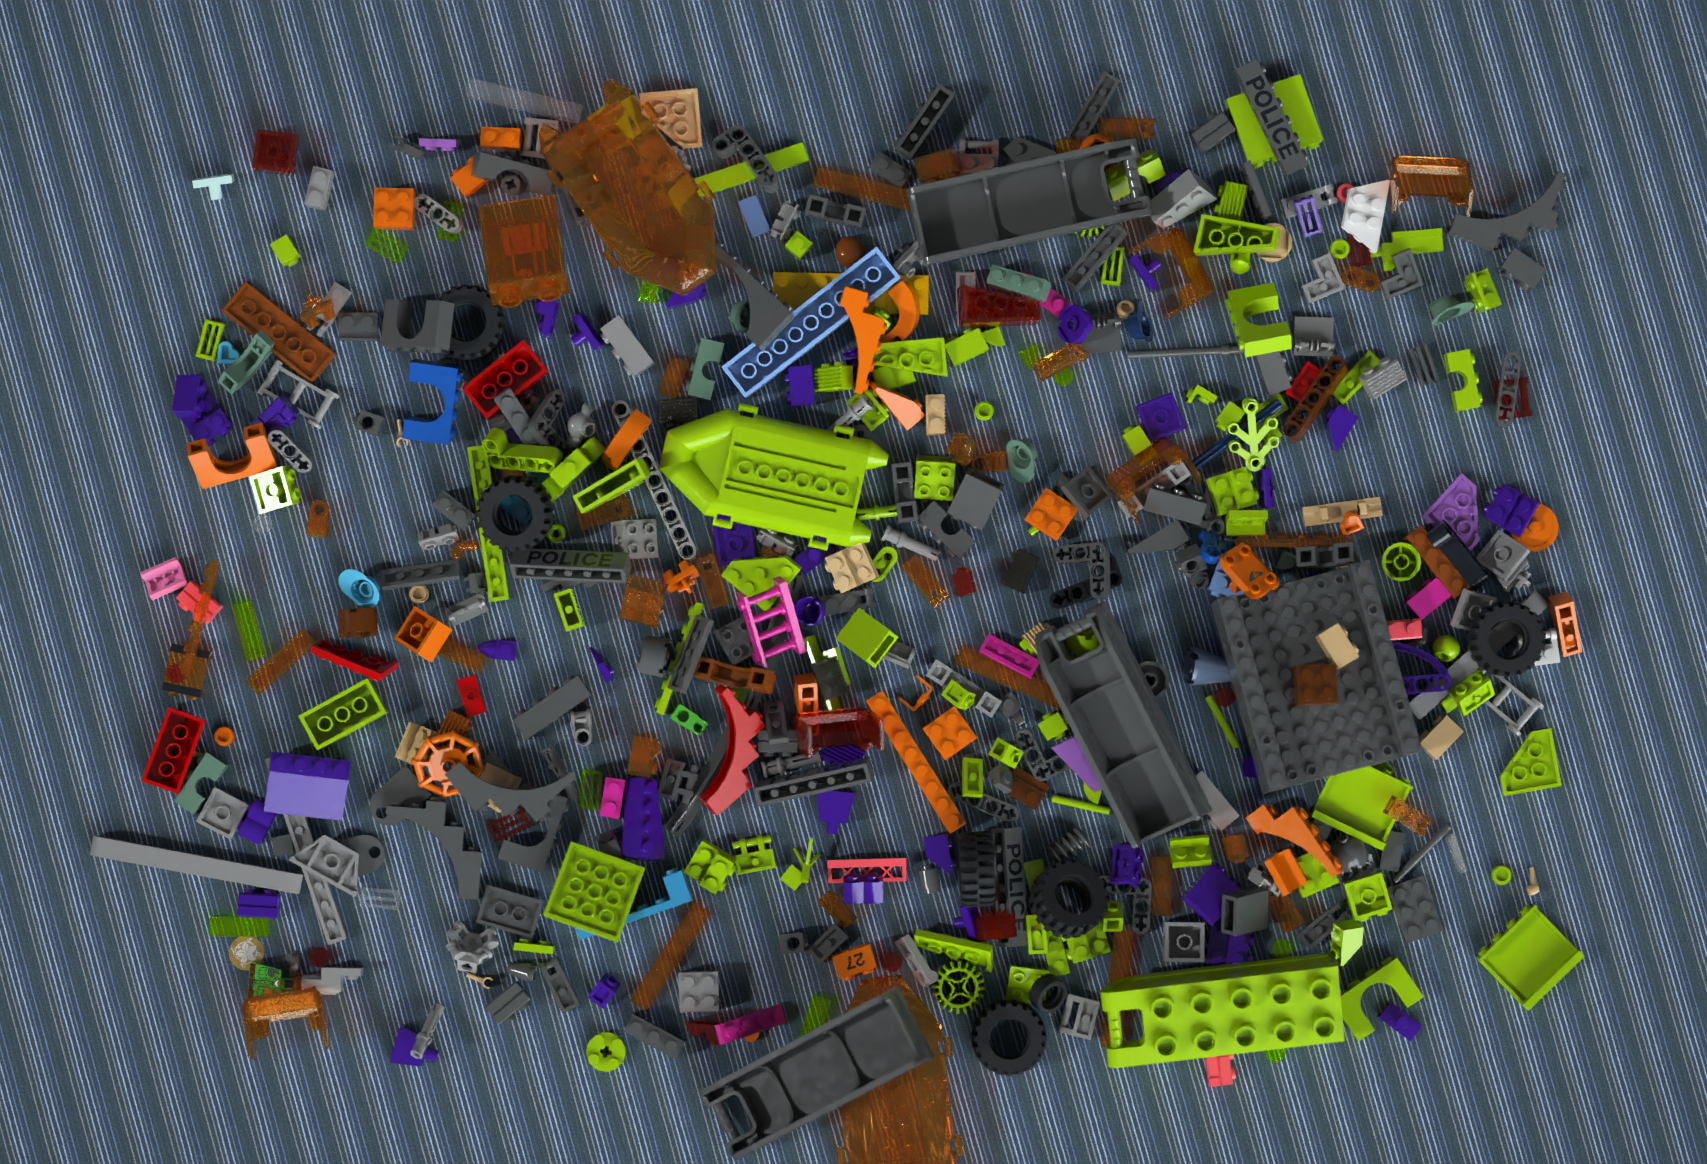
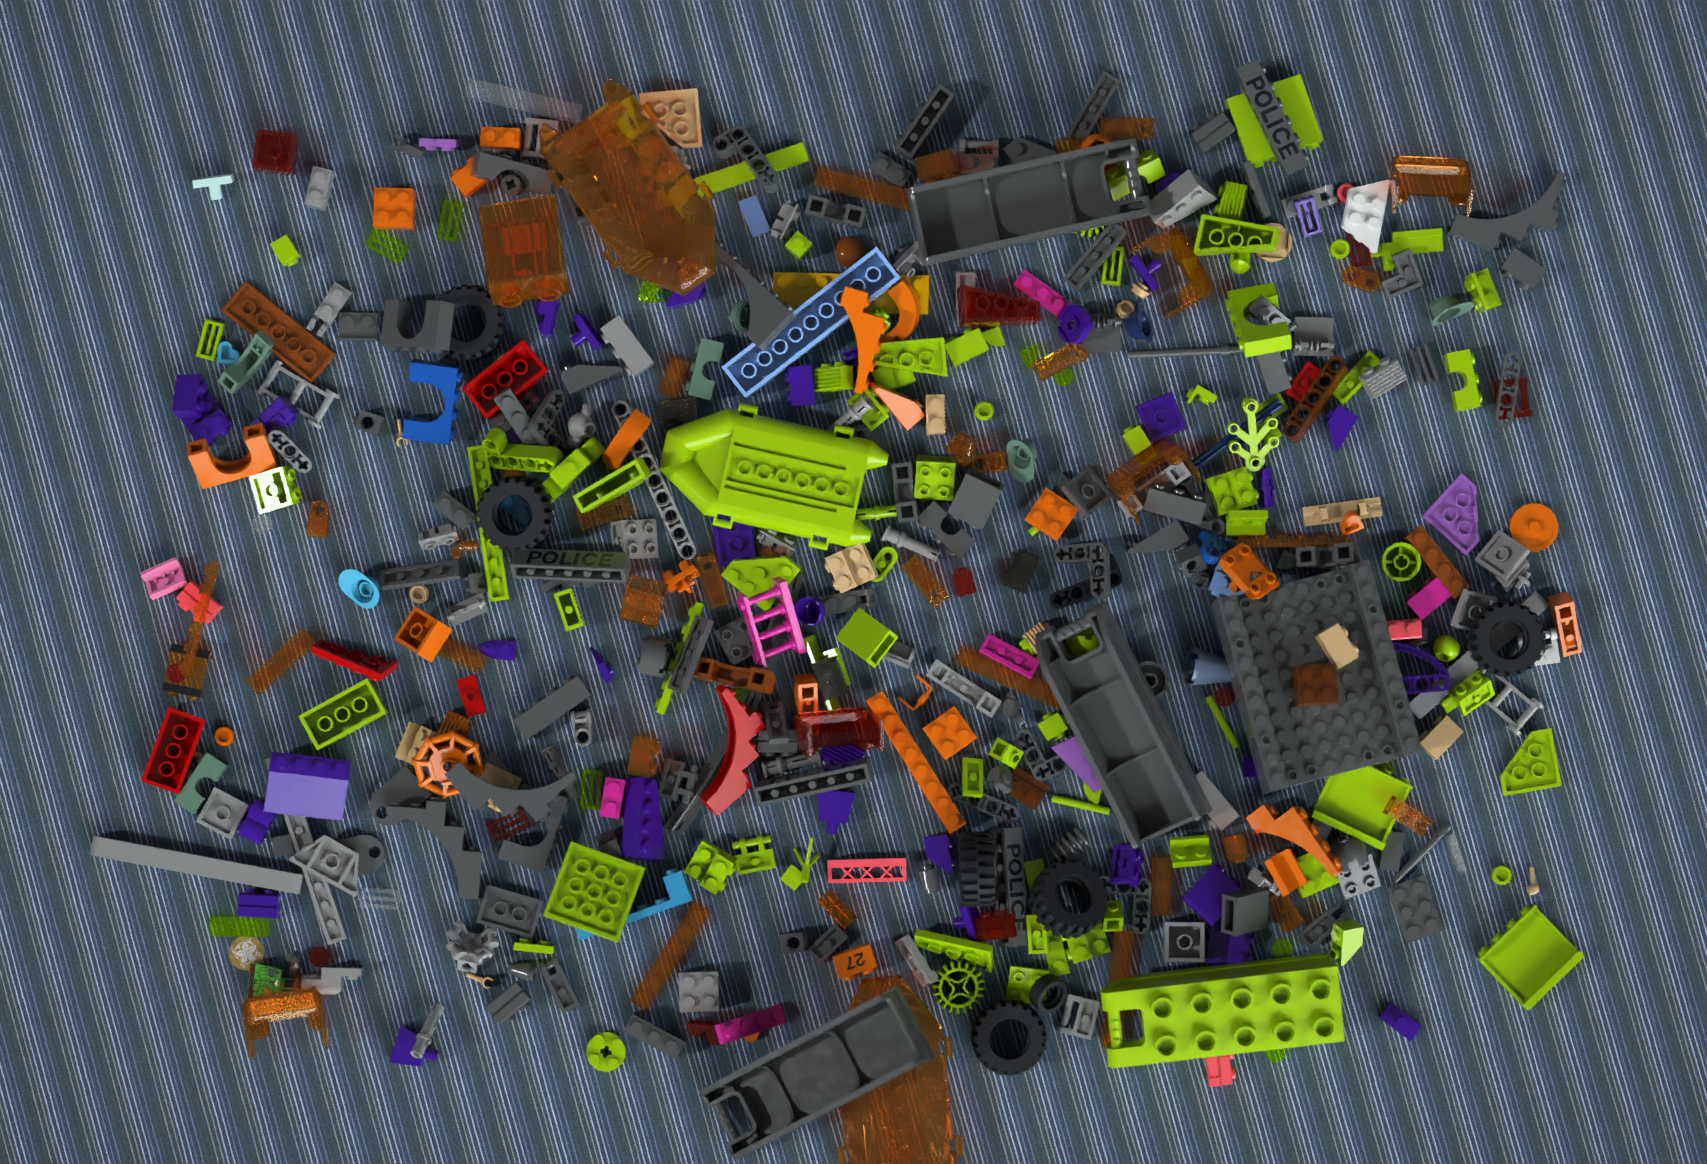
(249, 630): clear neon green tile -> none
(309, 315): clear orange hips -> none
(357, 623): reddish brown brick -> none
(446, 213): light grey beam -> none
(560, 538): lime plate -> none
(584, 376): none -> dark grey slope
(604, 990): dark purple bracket -> none
(688, 719): bright green leg -> none
(812, 557): dark purple tile -> none
(816, 1014): clear neon green tile -> none
(863, 889): dark purple brick -> none
(892, 961): clear red tile -> none
(958, 695): lime bracket -> none
(1018, 282): sand green arch -> none
(1140, 289): none -> tan plate
(1230, 413): lime brick -> none
(1269, 313): none -> dark grey plate
(1328, 282): light grey plate -> none
(1367, 896): lime plate -> none
(1390, 973): lime arch -> none
(1445, 539): black beam -> none
(1510, 510): dark purple plate -> none

